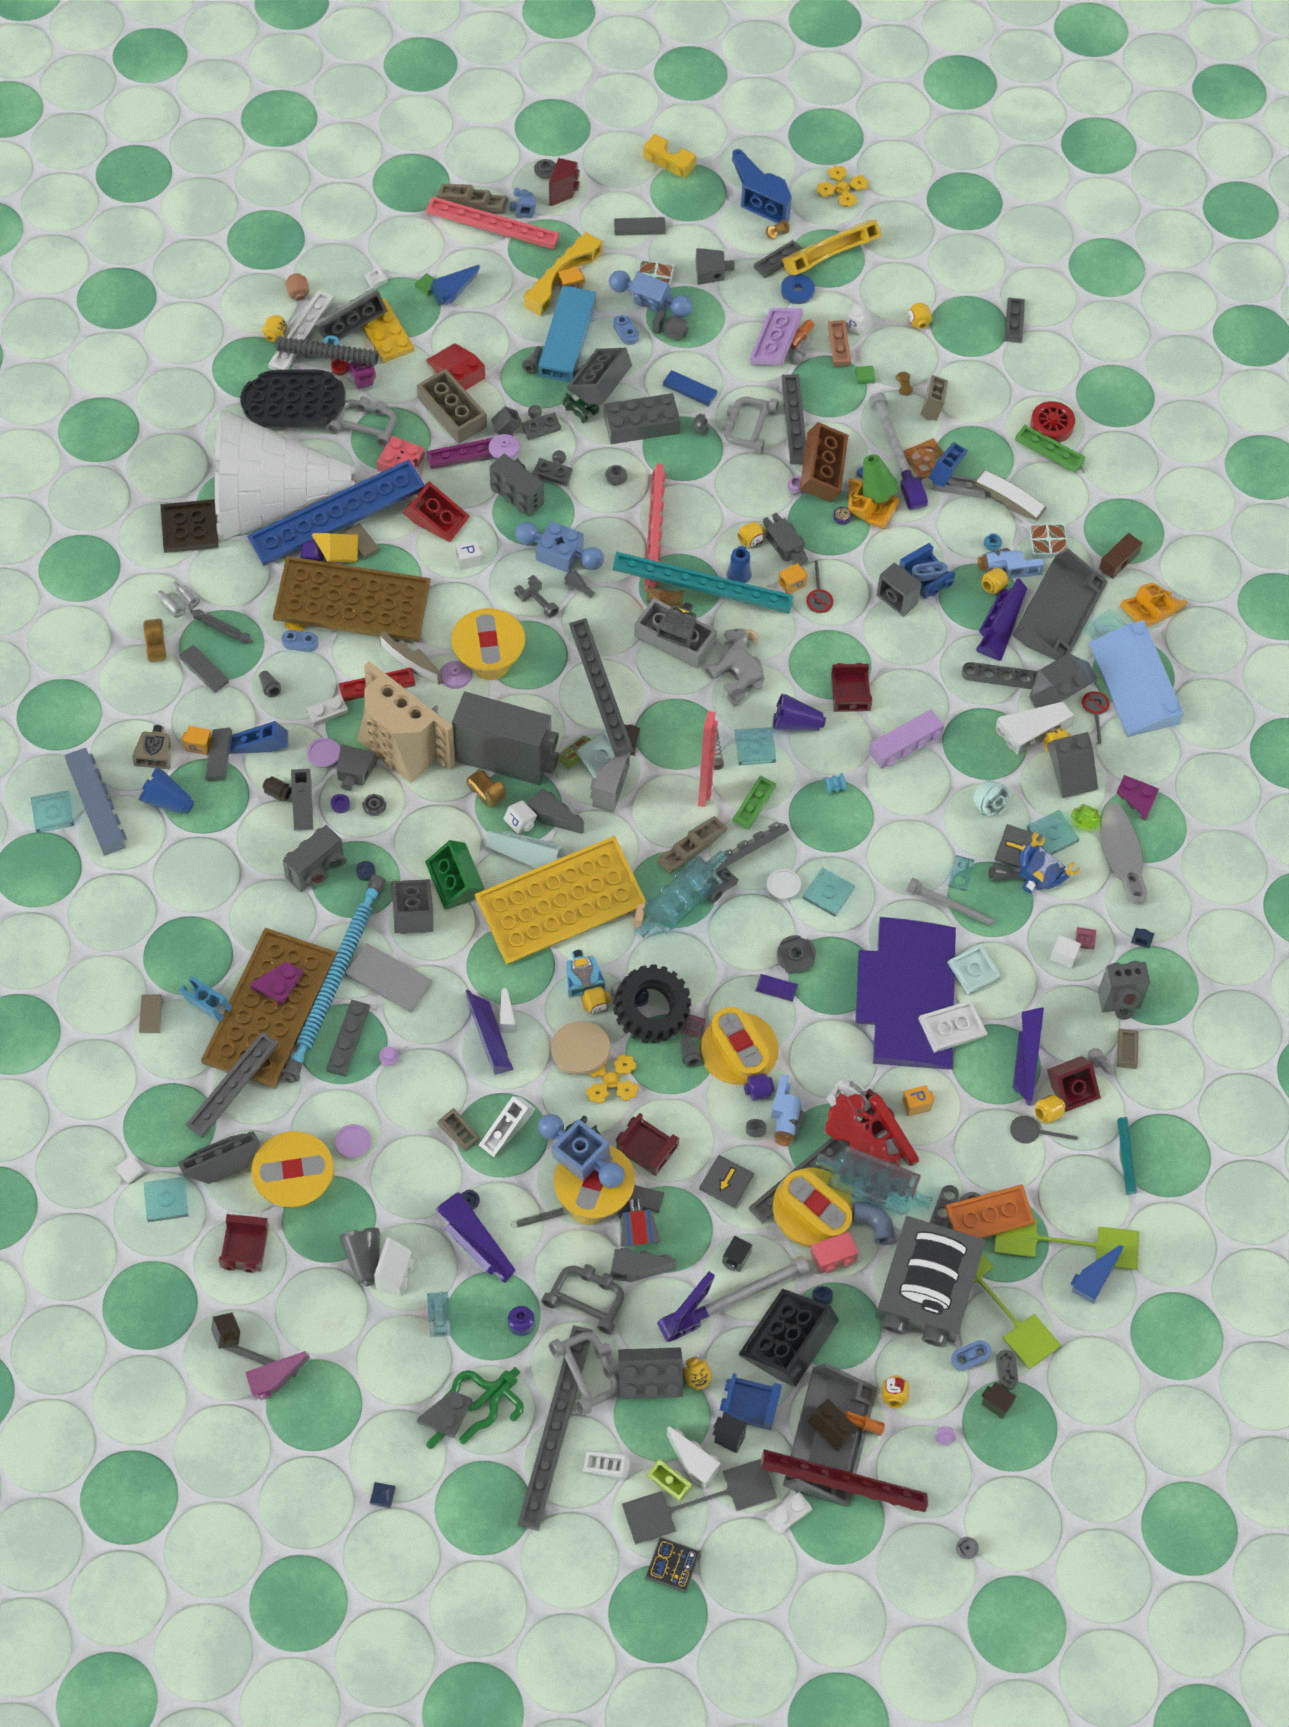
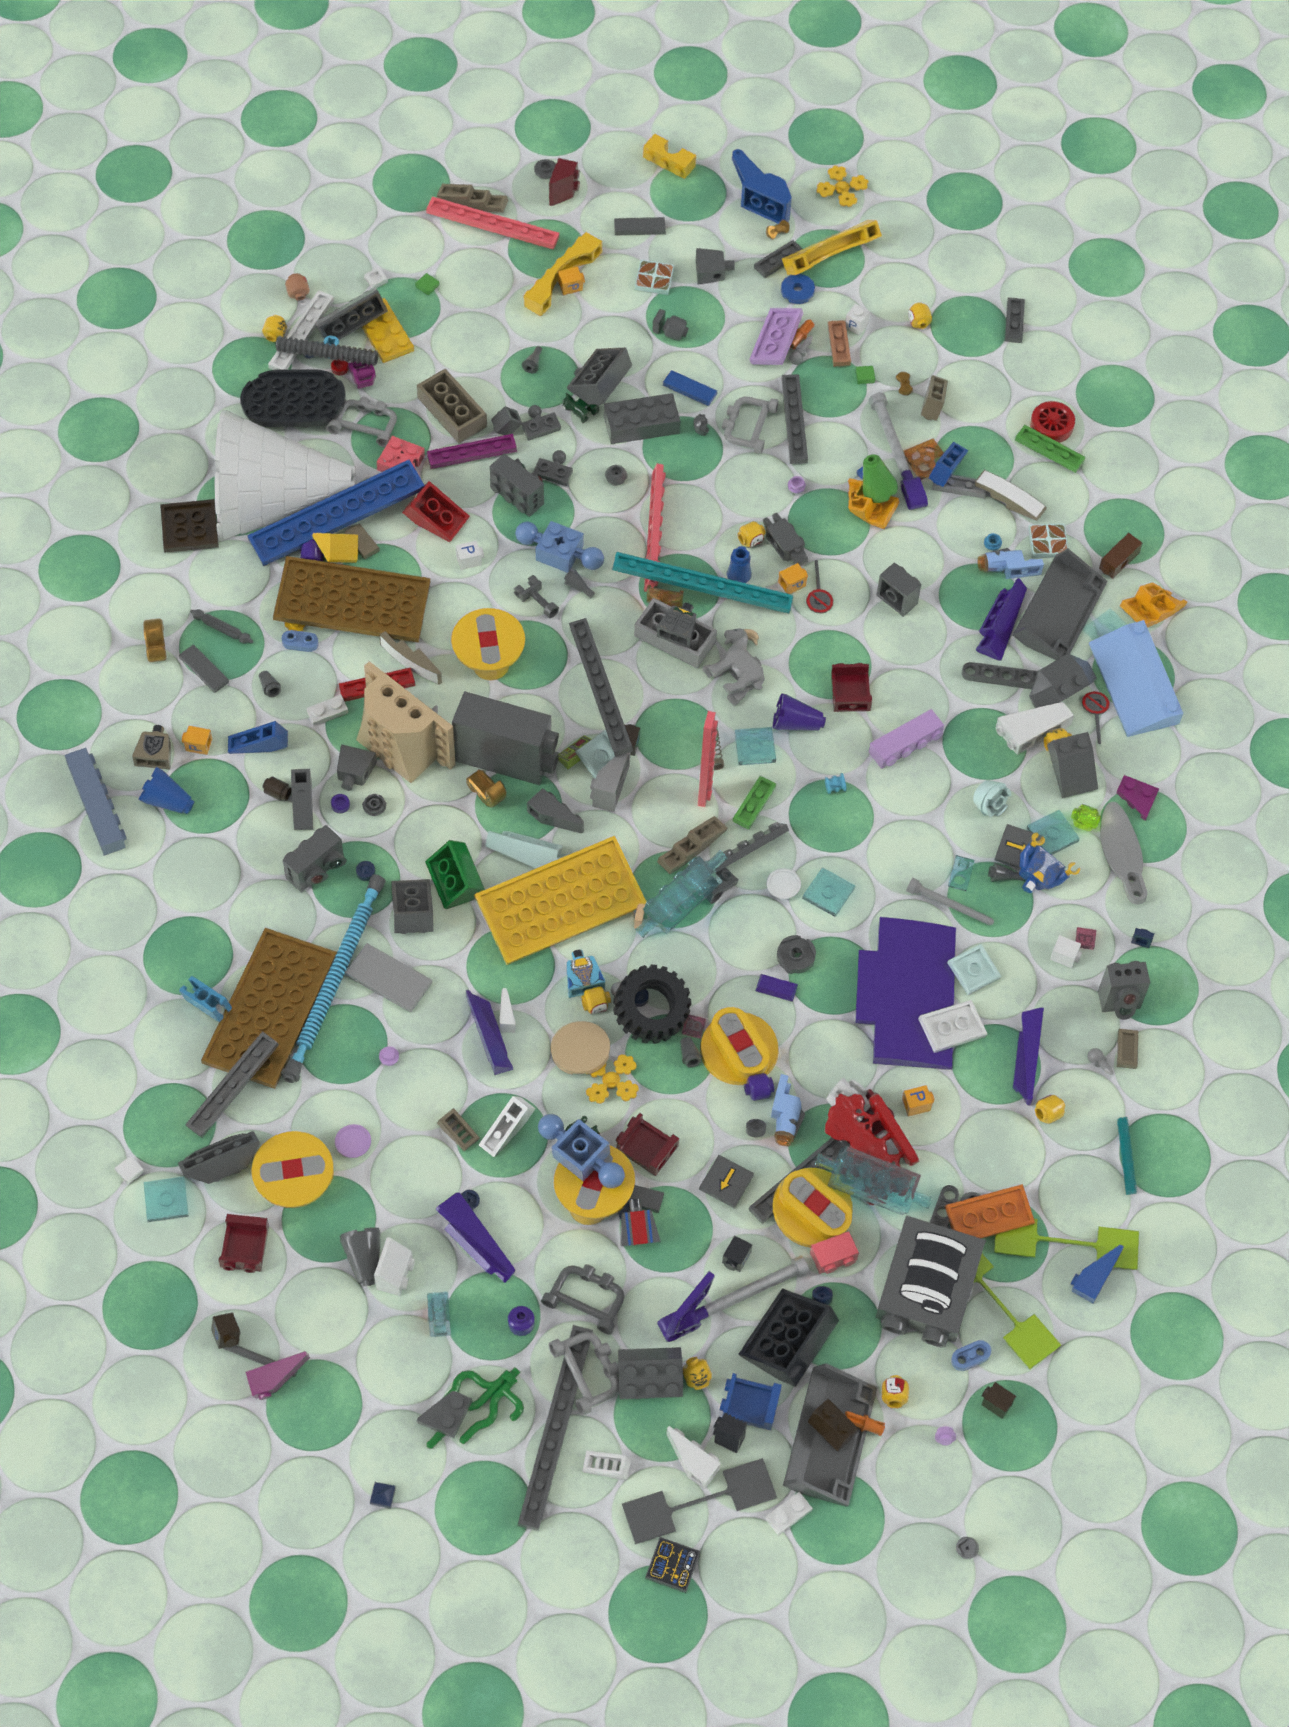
(52, 811): clear light blue tile -> none
(150, 1013): dark tan tile -> none
(179, 601): clear piece -> none
(219, 754): dark grey tile -> none
(278, 982): magenta wing -> none
(323, 752): lavender piece -> none
(348, 1038): dark grey plate -> none
(450, 286): blue slope -> none
(455, 675): lavender piece -> none
(460, 363): red slope -> none
(504, 444): lavender piece -> none
(520, 817): white brick -> none
(525, 205): medium blue piece -> none
(542, 1215): dark grey piece -> none
(567, 334): dark azure brick -> none
(624, 326): medium blue plate -> none
(635, 1266): dark grey slope -> none
(650, 292): medium blue brick -> none
(669, 1480): lime slope -> none
(824, 462): dark orange brick -> none
(842, 515): tile -> none
(844, 1480): dark red plate -> none
(877, 1218): sand blue cylinder -> none
(925, 555): blue panel -> none
(929, 571): medium blue plate -> none
(994, 581): yellow head -> none
(1011, 1369): dark grey beam -> none
(1026, 1130): dark grey piece -> none
(1074, 1082): dark red slope -> none

